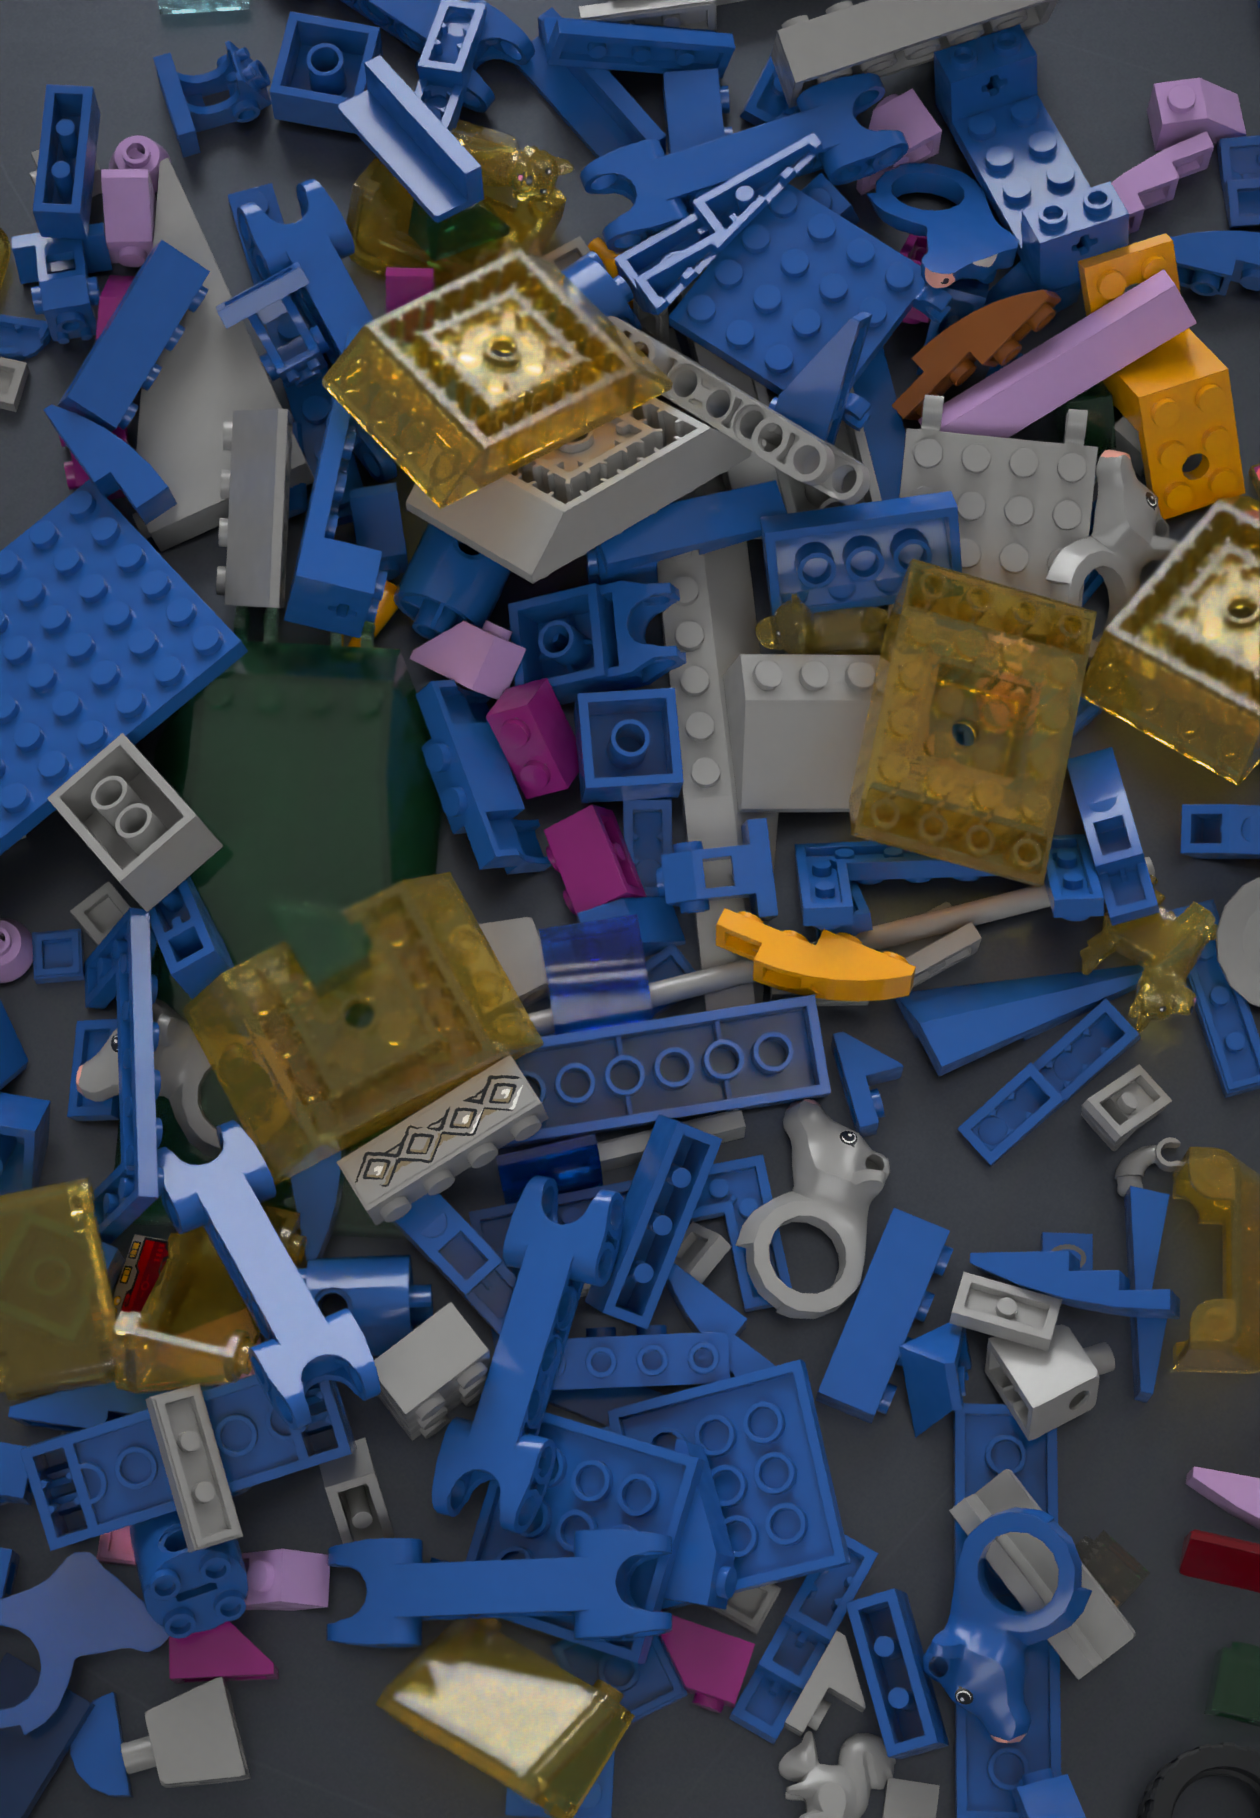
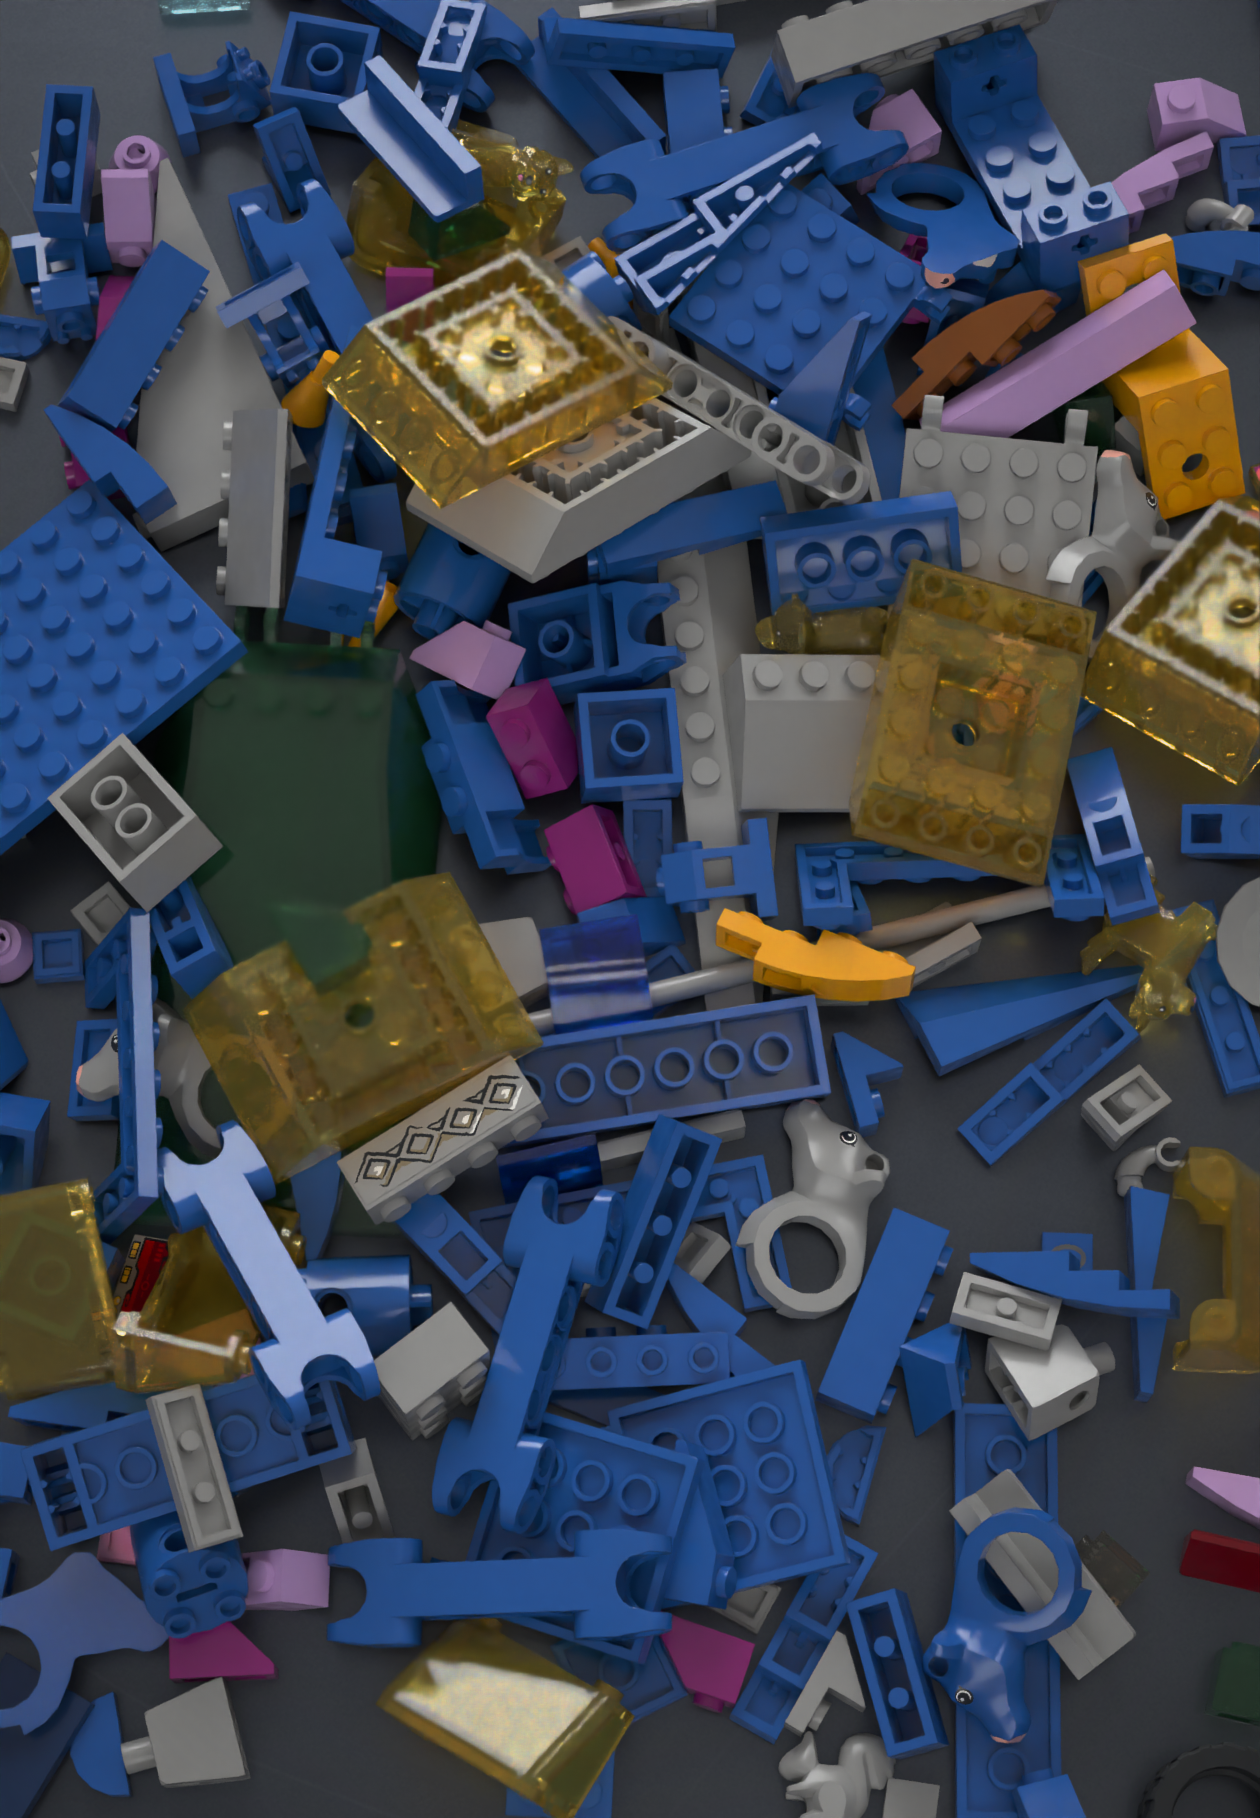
(288, 154): none -> blue slope
(309, 398): none -> light orange cone
(852, 1469): none -> blue tile
(1206, 210): none -> light grey arm

